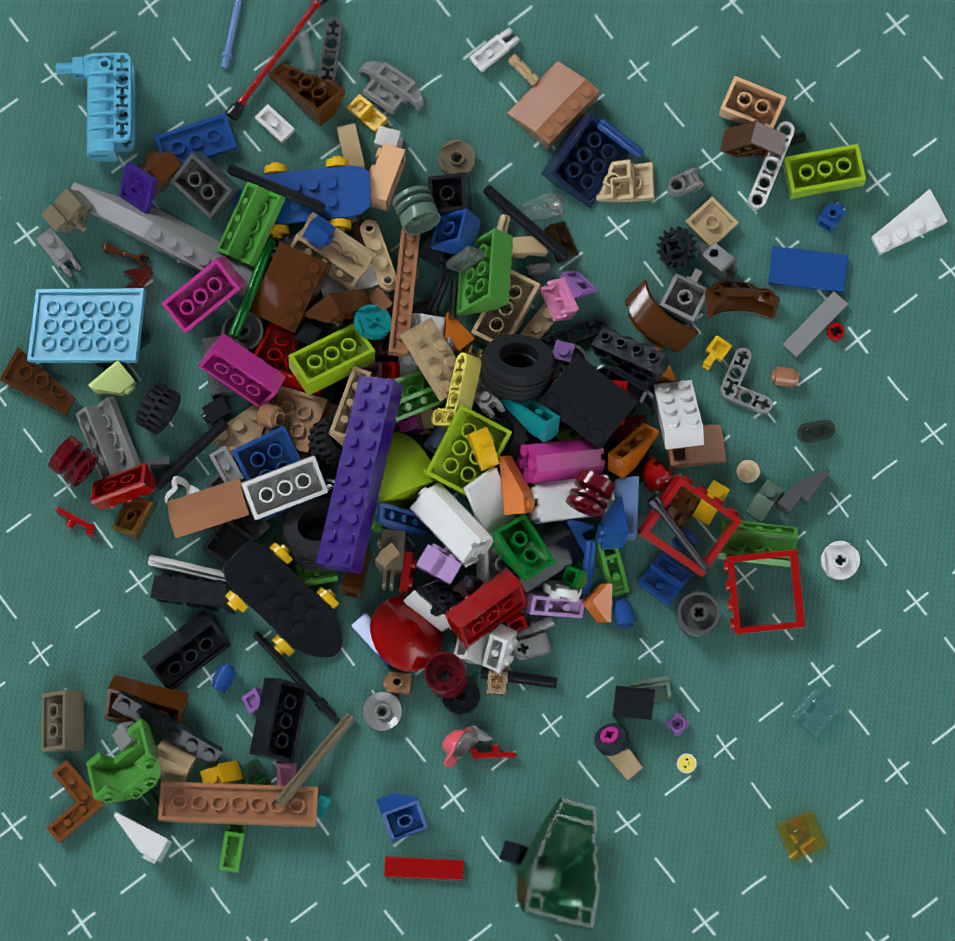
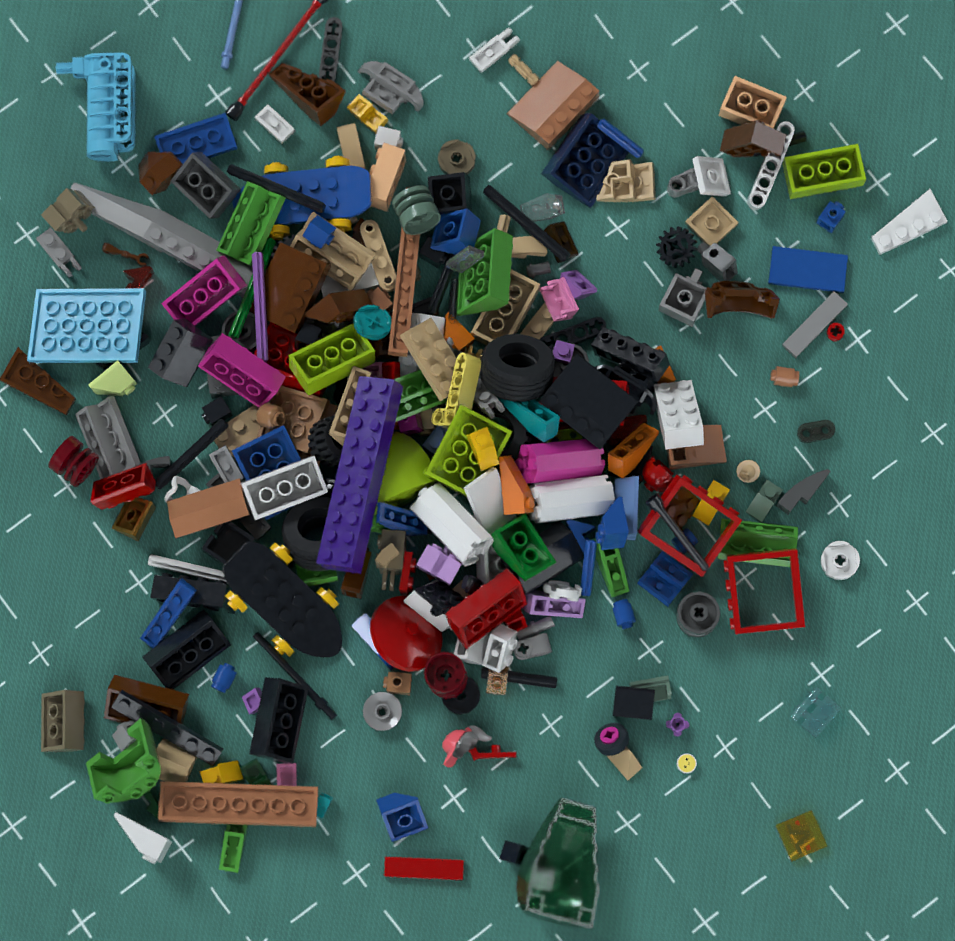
(72, 520): red piece -> none
(81, 810): dark orange plate -> none
(138, 187): dark purple tile -> none
(157, 408): black tyre -> none
(168, 613): none -> blue tile
(180, 352): none -> black slope
(260, 306): none -> medium lavender axle
(307, 51): clear pin -> none
(315, 759): dark tan axle -> none
(574, 577): green brick -> none
(590, 493): dark red wheel -> none
(600, 603): orange slope -> none
(655, 323): reddish brown windscreen -> none
(711, 176): none -> white plate
(717, 351): yellow plate -> none
(740, 390): light grey beam -> none

